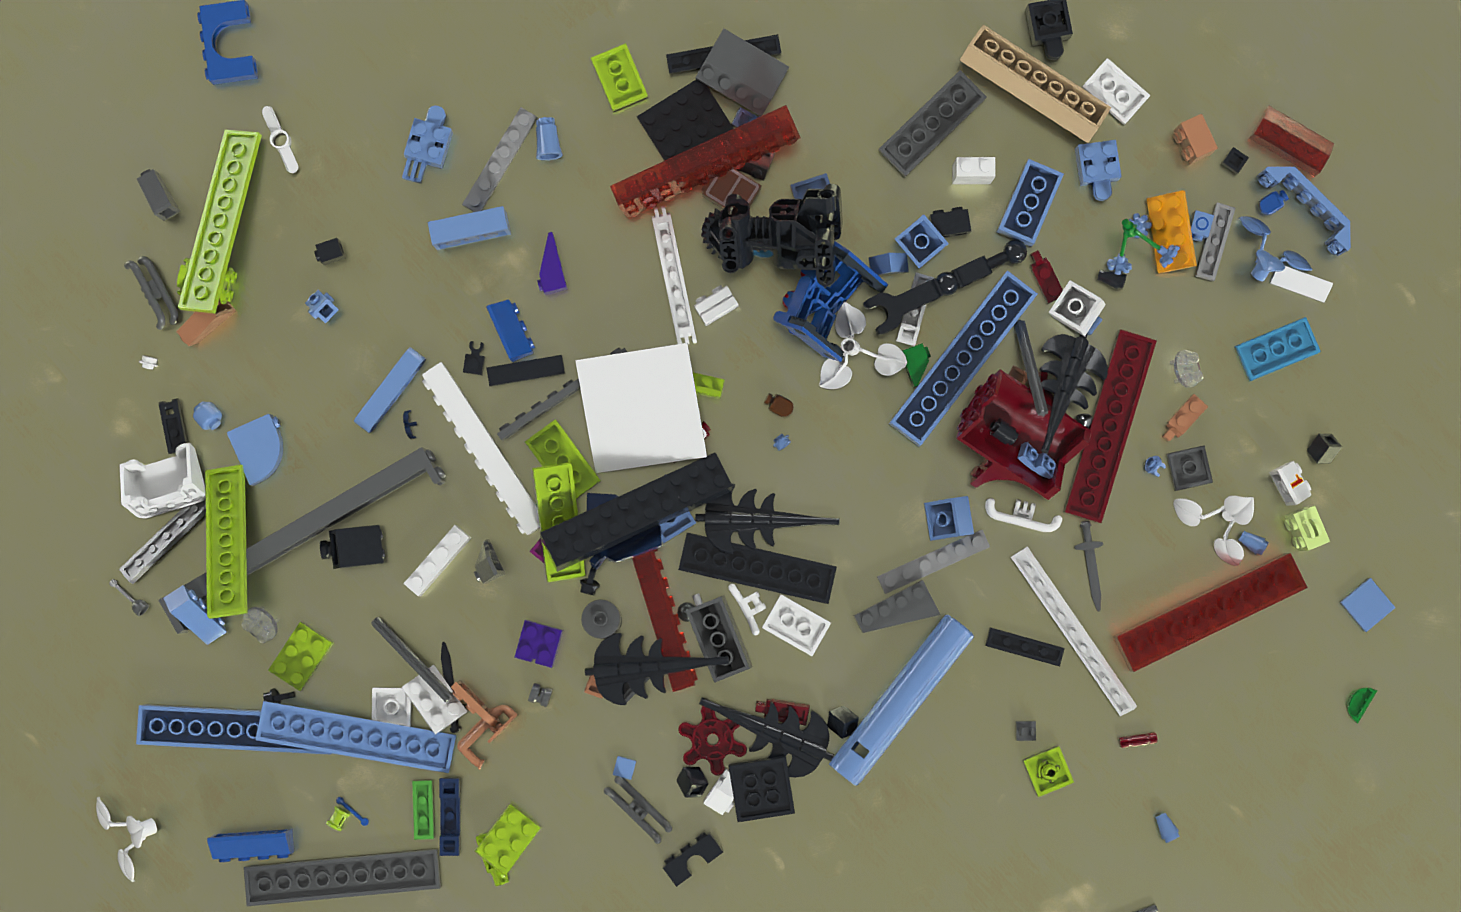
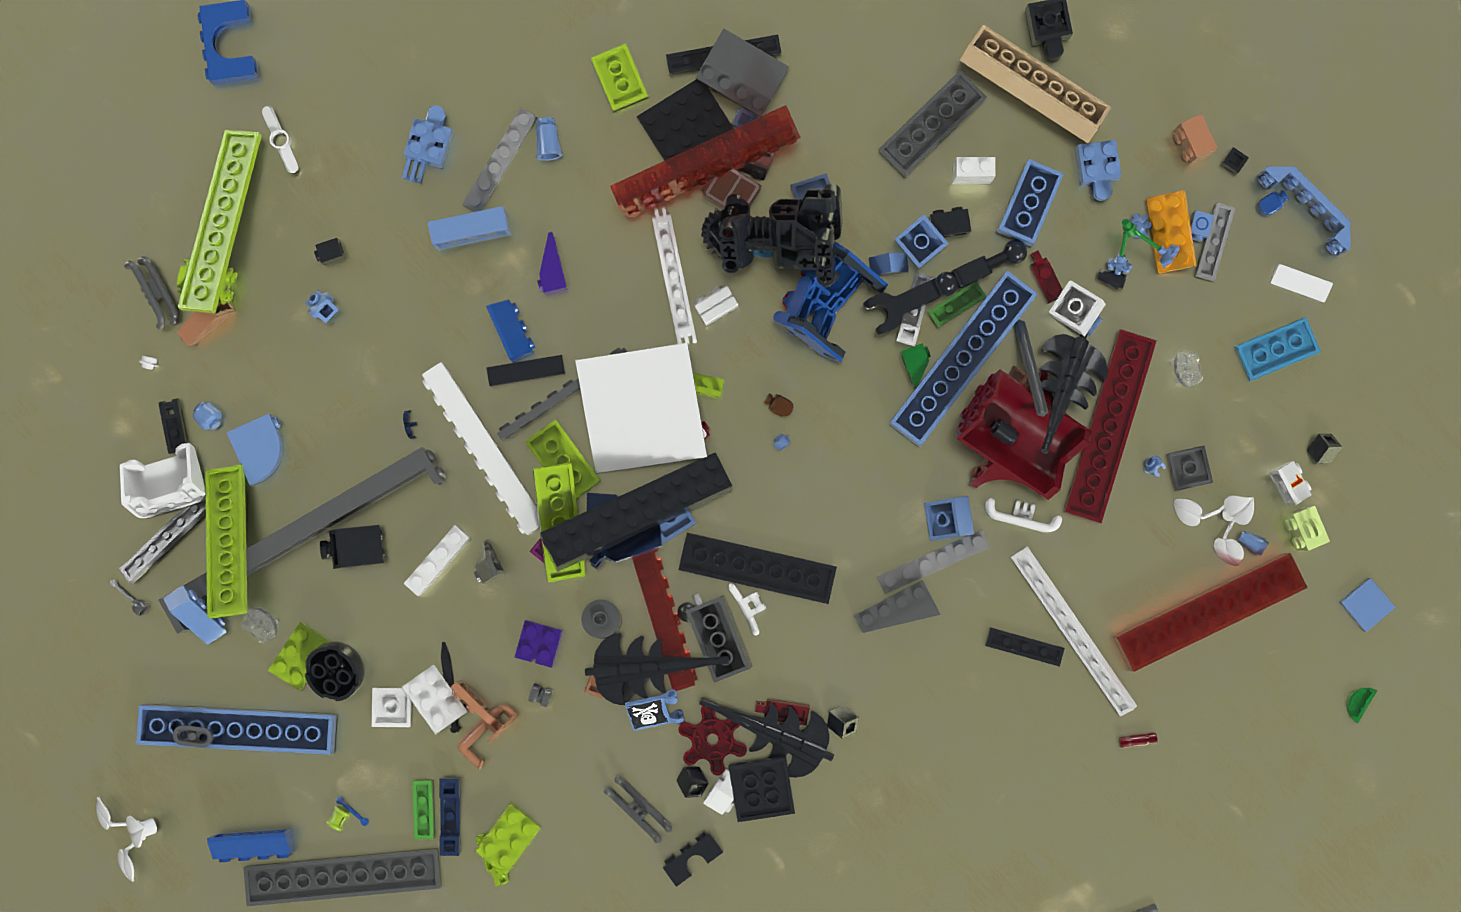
(157, 195): dark grey slope -> none
(193, 736): none -> dark grey plate
(275, 697): black piece -> none
(334, 670): none -> black cylinder
(355, 737): medium blue plate -> none
(389, 390): medium blue beam -> none
(412, 659): dark grey axle -> none
(474, 362): black plate -> none
(589, 585): black piece -> none
(624, 767): medium blue tile -> none
(653, 711): none -> flag
(724, 518): black animal -> none
(796, 625): white plate -> none
(850, 322): white plant -> none
(902, 699): medium blue piece -> none
(957, 304): none -> bright green plate
(1025, 730): dark grey tile -> none
(1039, 463): medium blue slope -> none
(1059, 777): lime plate -> none
(1084, 419): dark grey hinge -> none
(1089, 546): dark grey sword -> none
(1116, 90): white plate -> none
(1167, 828): medium blue cone -> none
(1184, 417): nougat hinge -> none
(1266, 262): medium blue plant -> none
(1292, 141): clear red slope -> none

